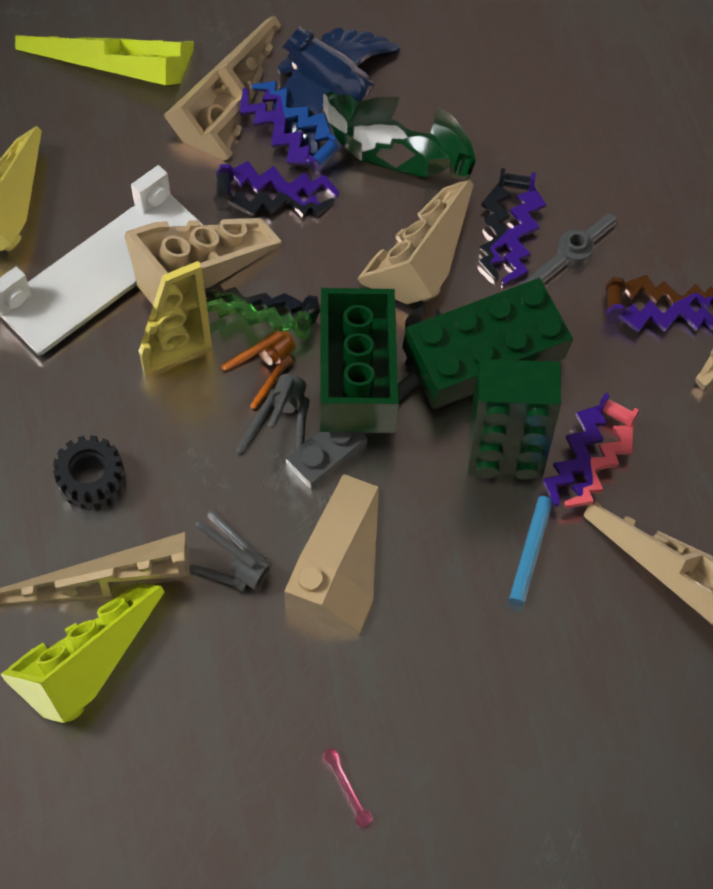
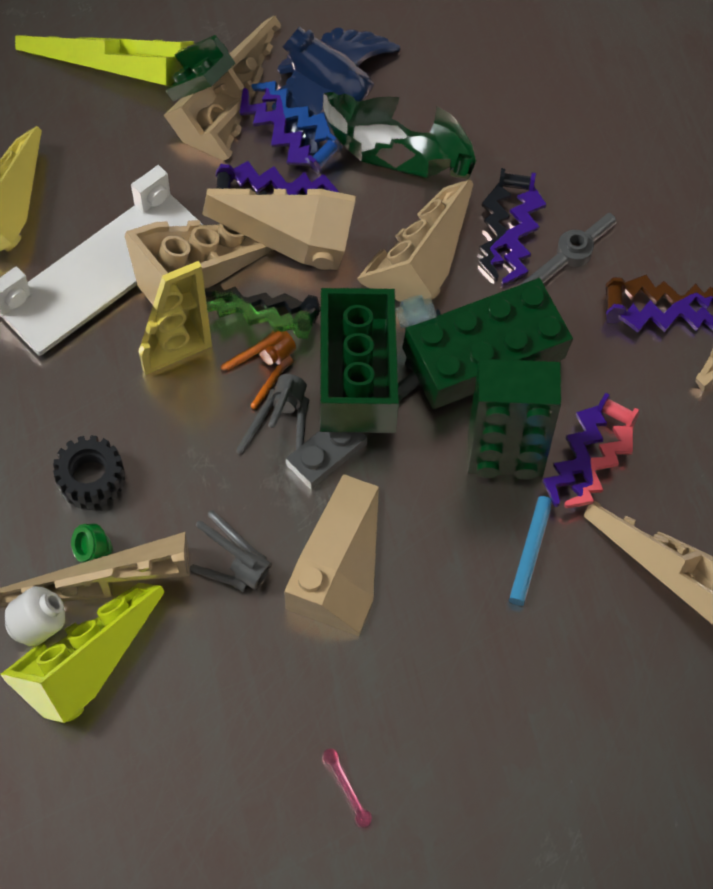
(34, 616): none -> white head
(90, 542): none -> green tile
(202, 67): none -> dark green bracket
(300, 226): none -> tan wedge
(415, 310): none -> clear light blue plate

